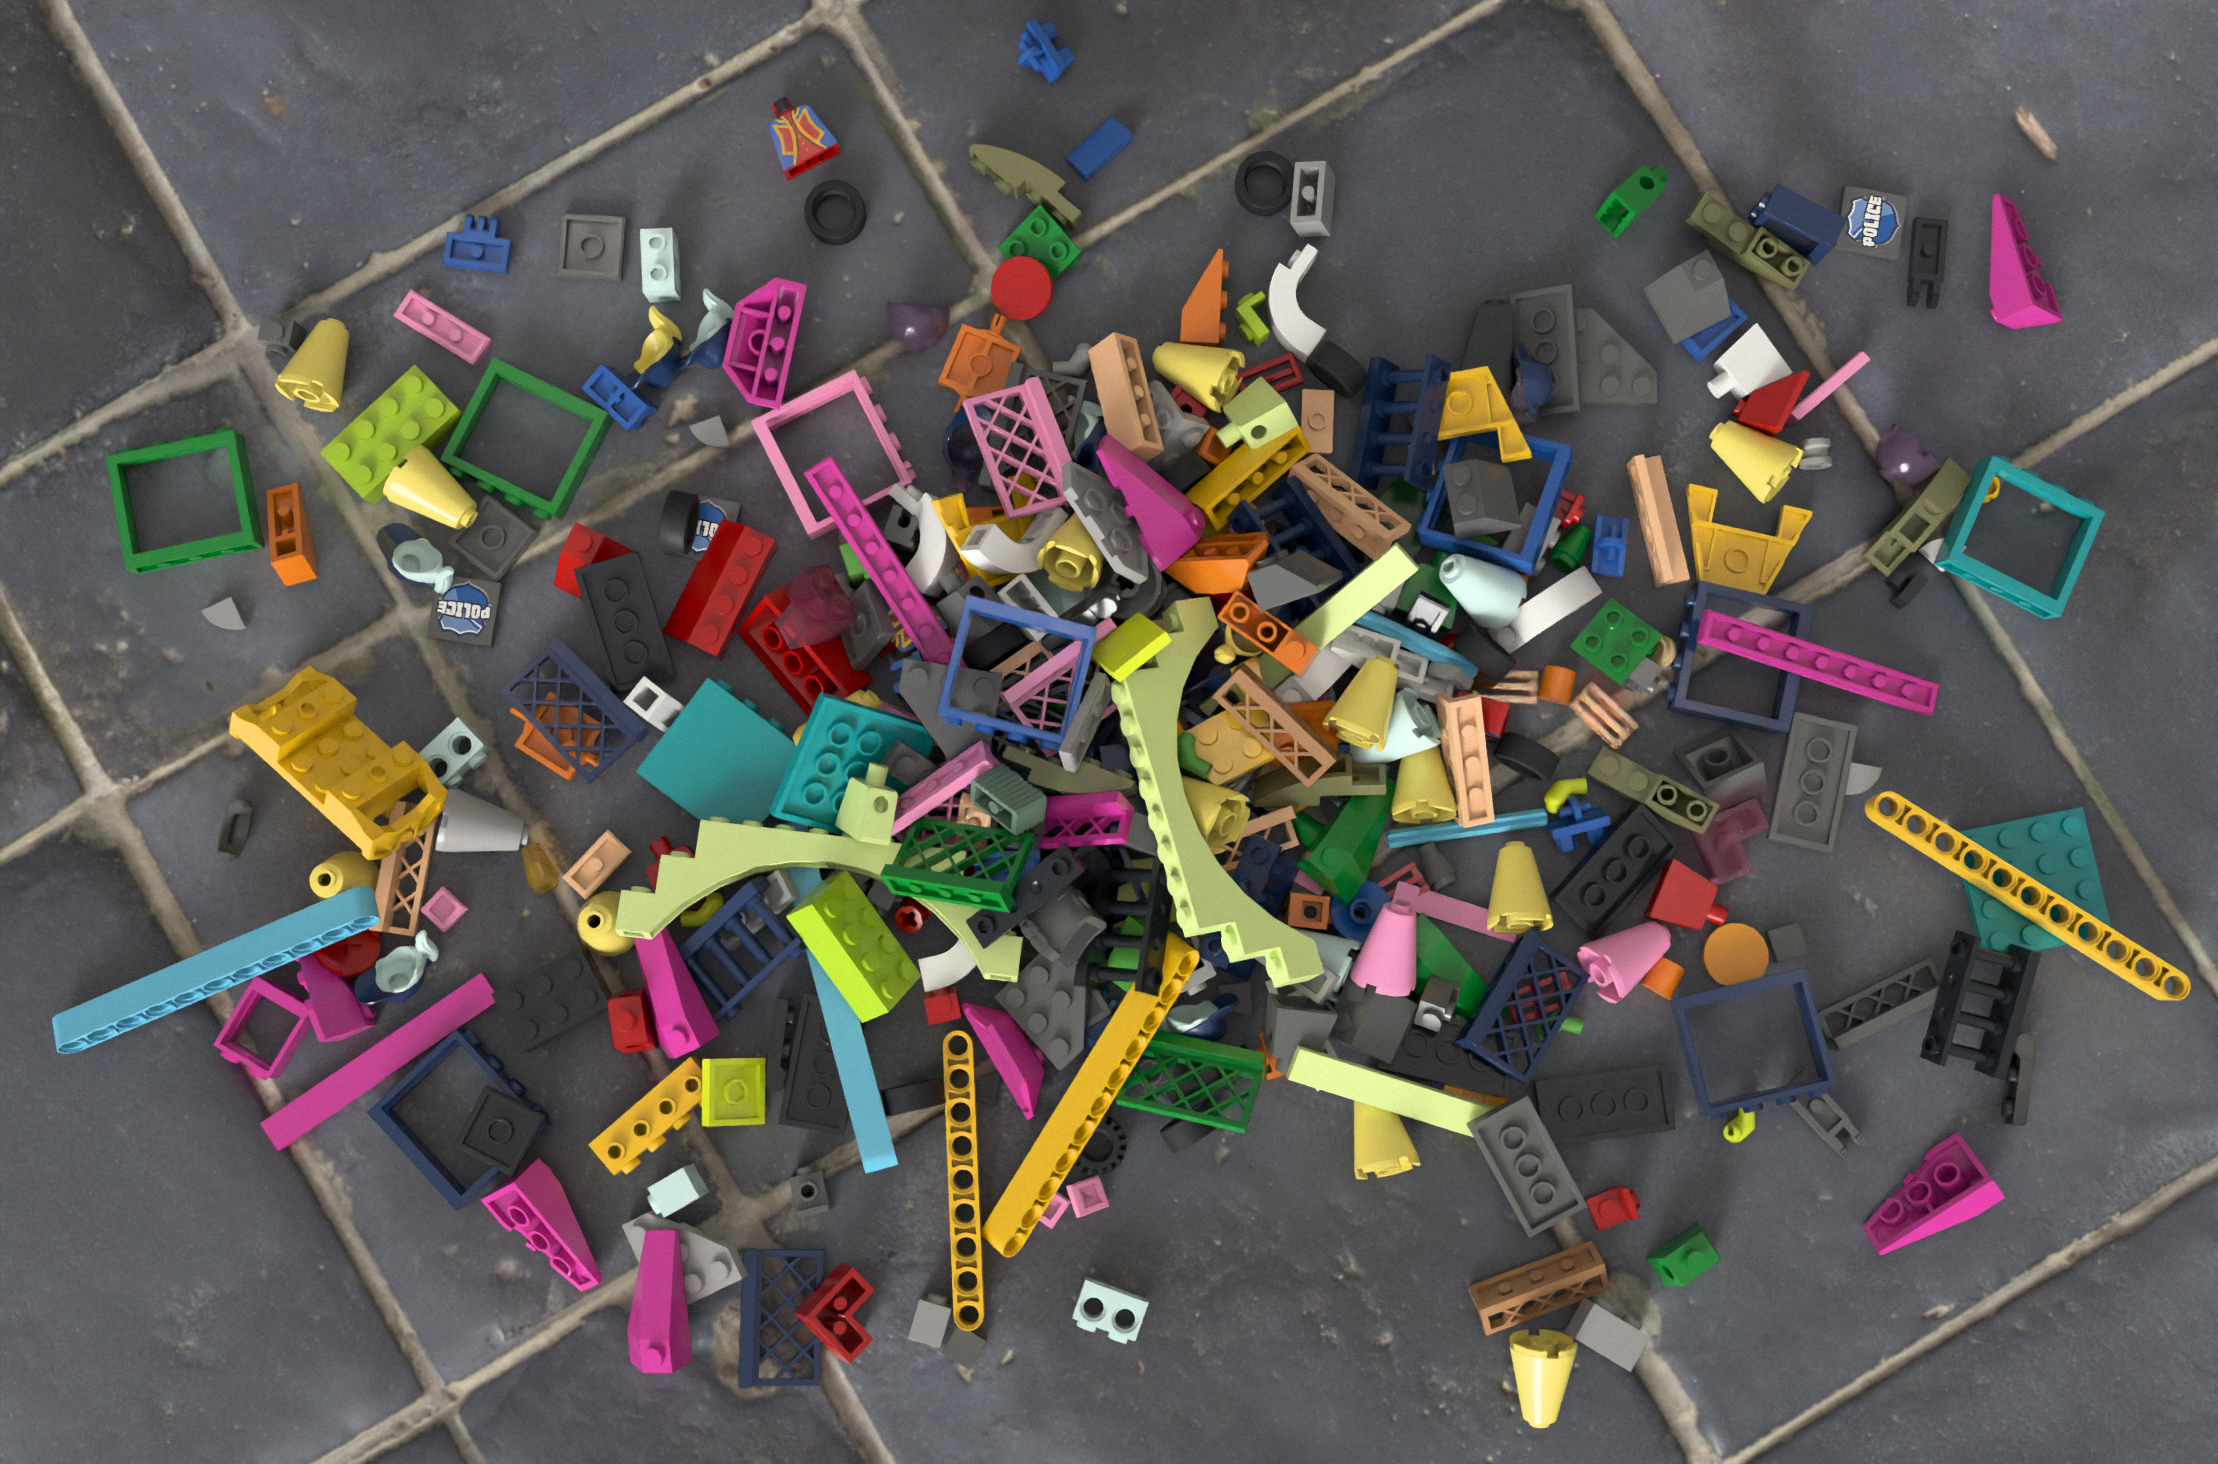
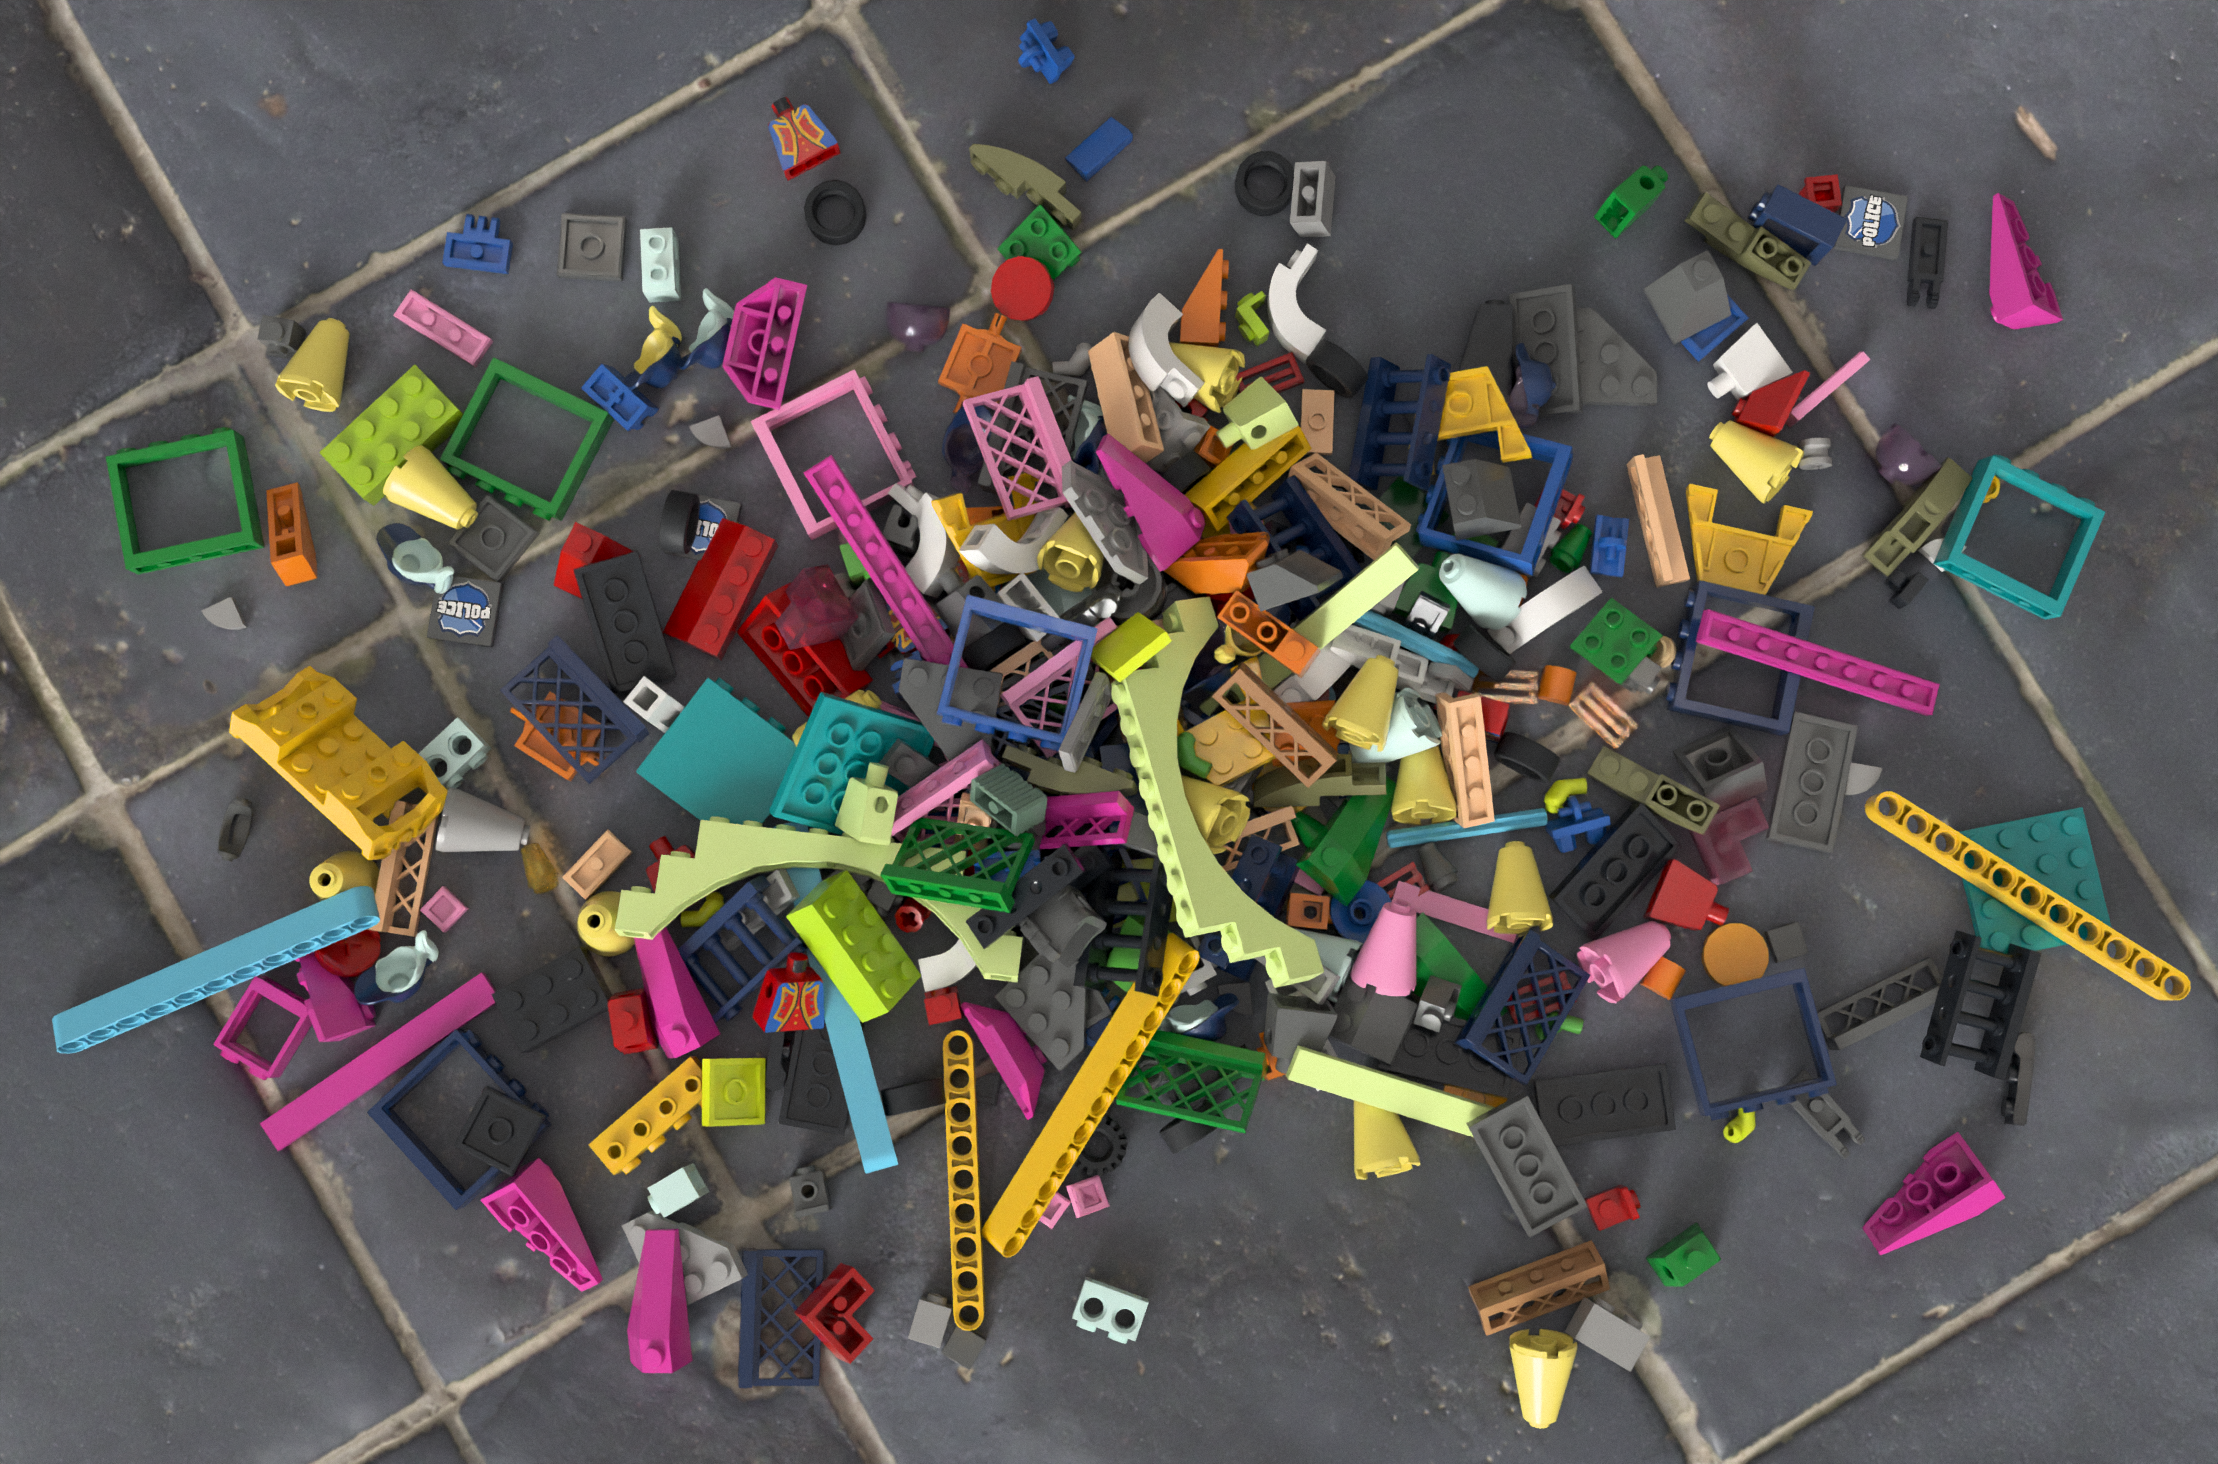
(791, 997): none -> torso
(1153, 355): none -> white arch
(1823, 191): none -> red brick

